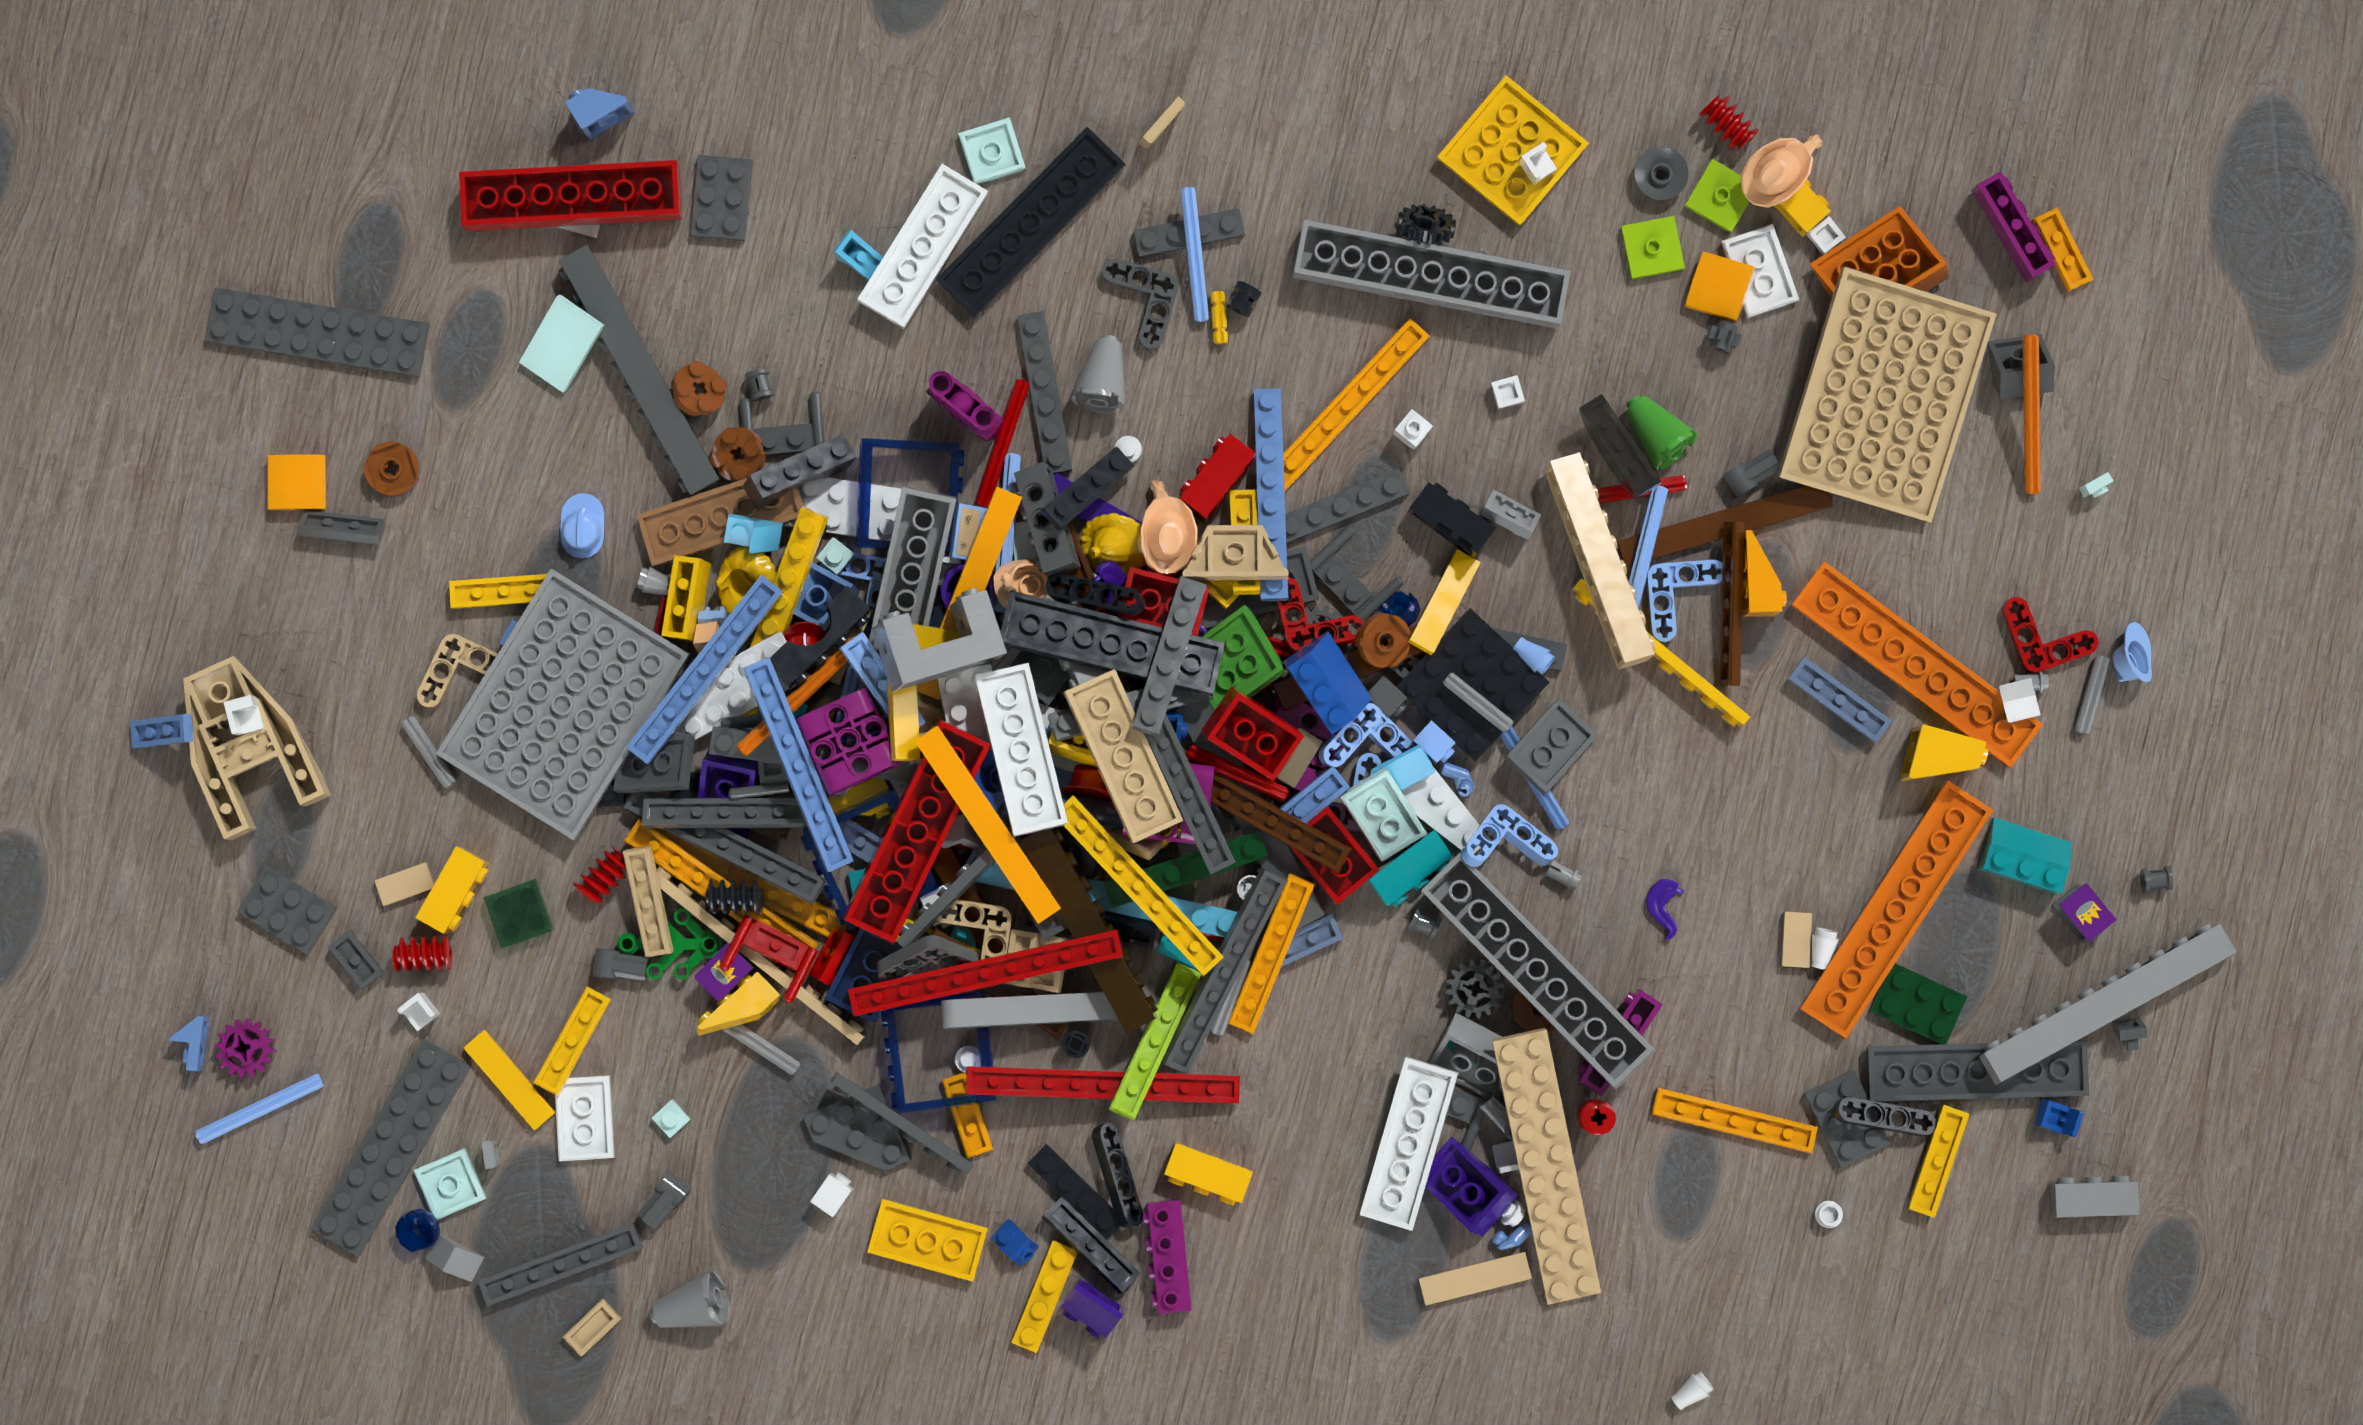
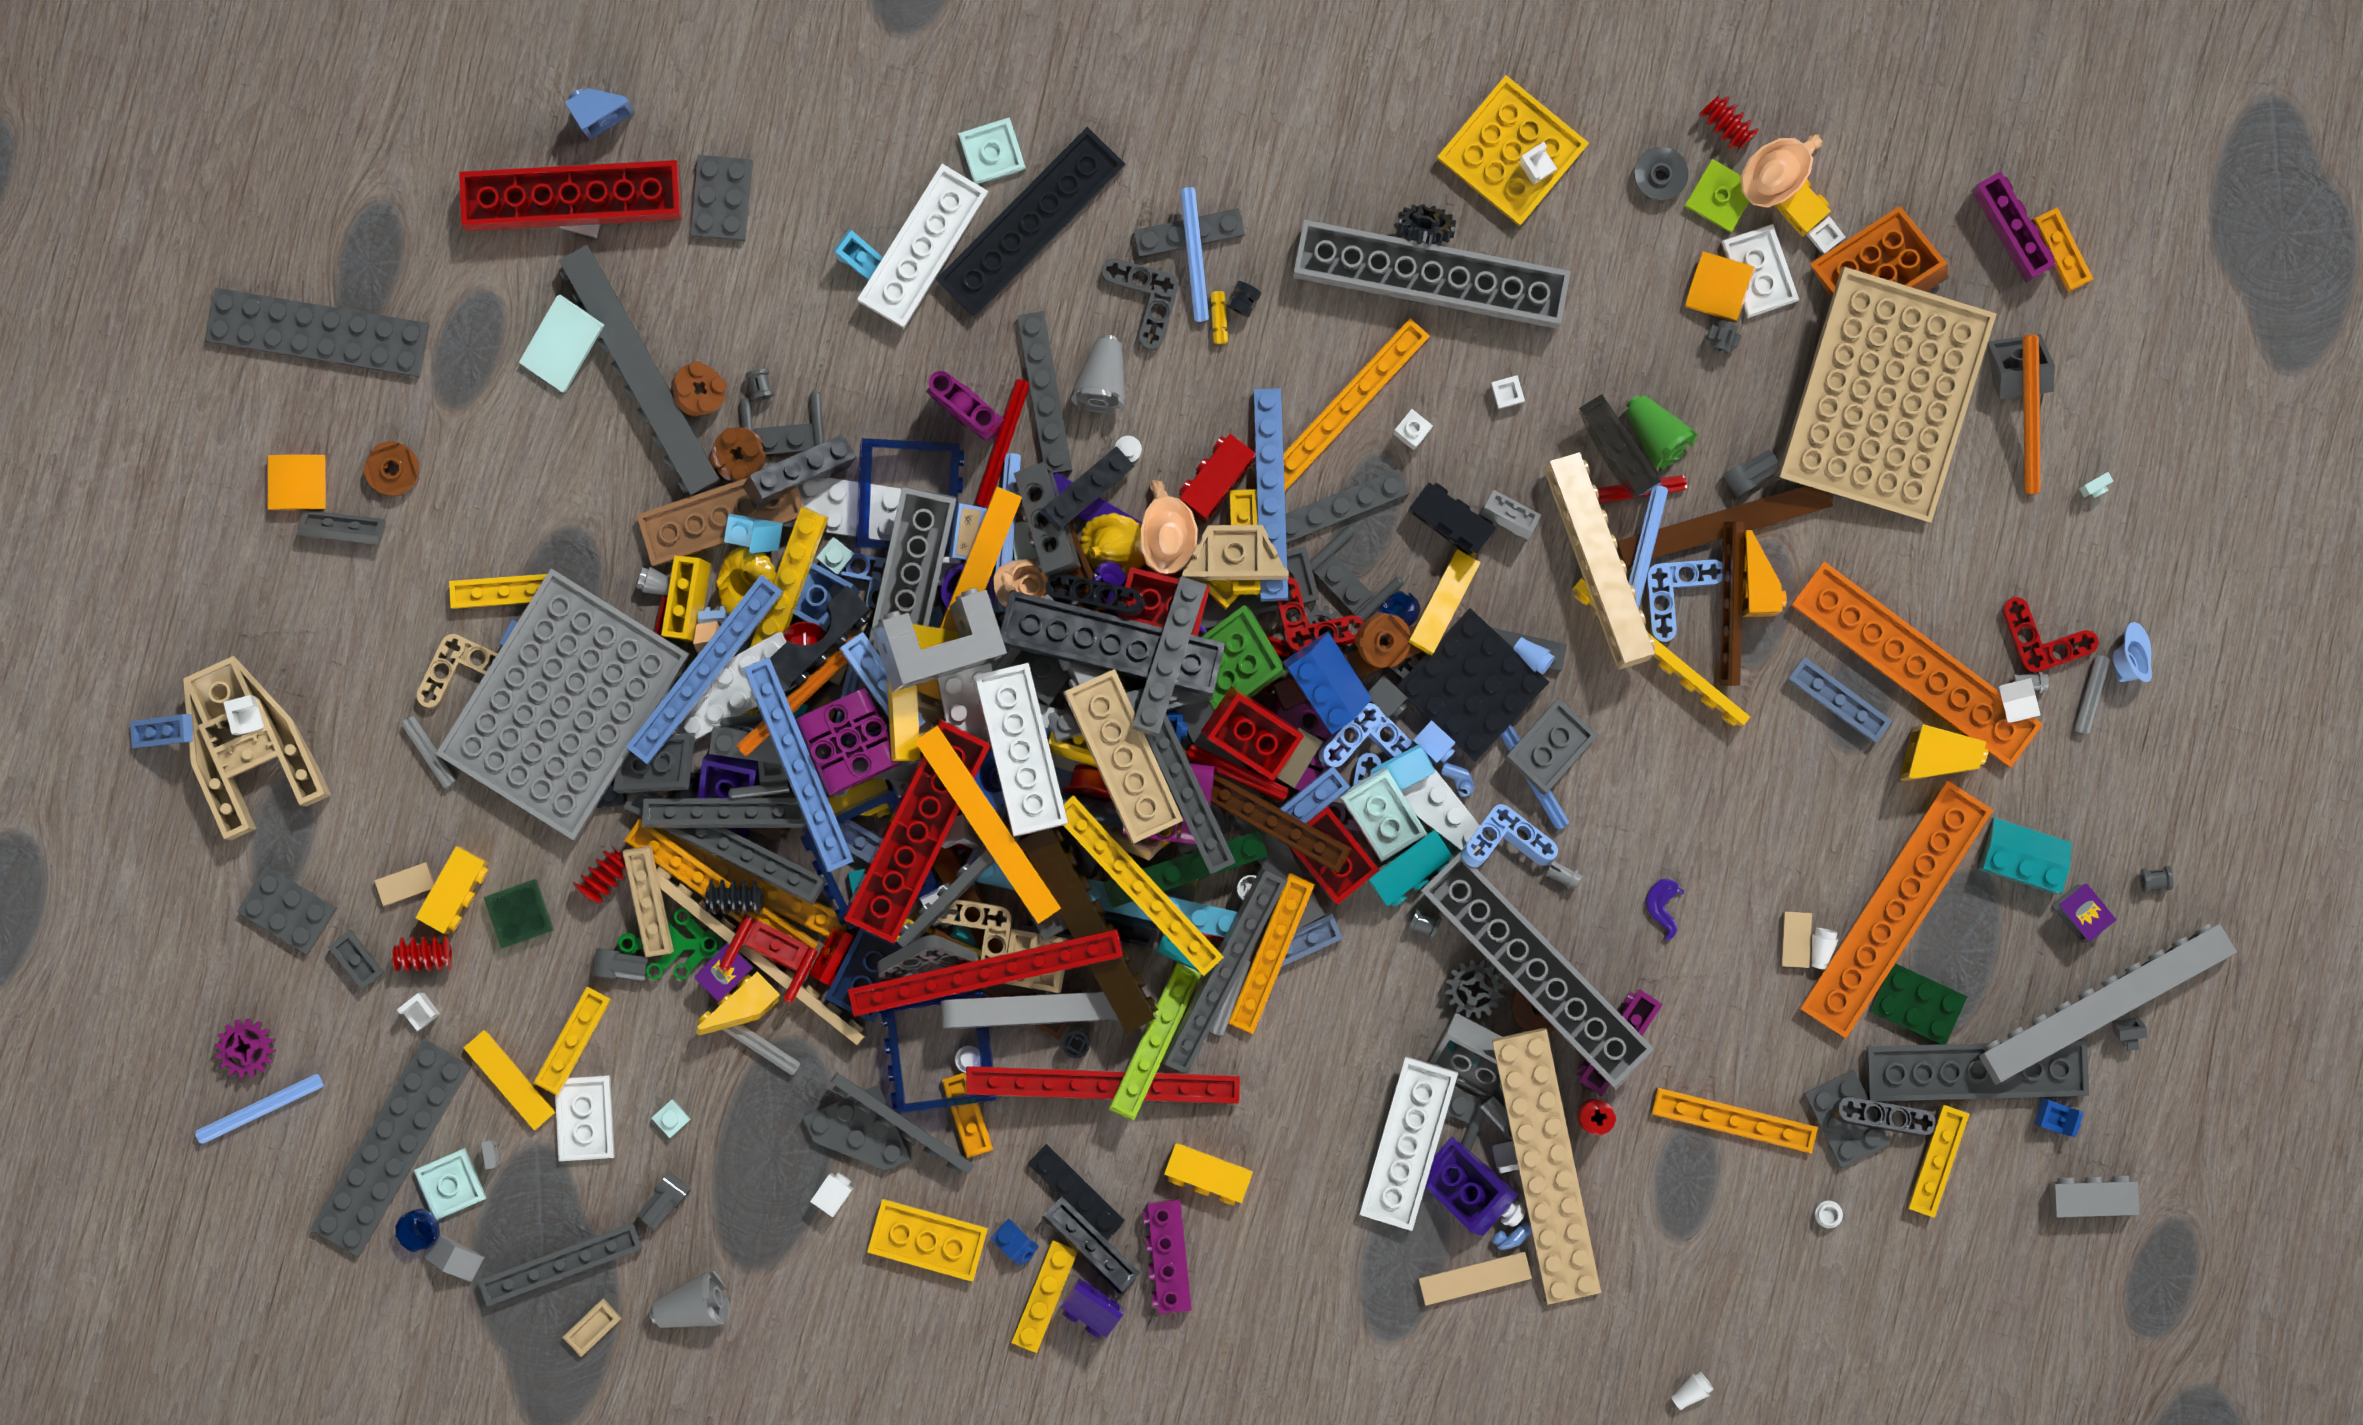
(196, 1035): medium blue slope -> none
(582, 525): light blue piece -> none
(1120, 1174): black beam -> none
(1162, 122): tan tile -> none
(1478, 702): light grey axle -> none
(1652, 247): lime plate -> none

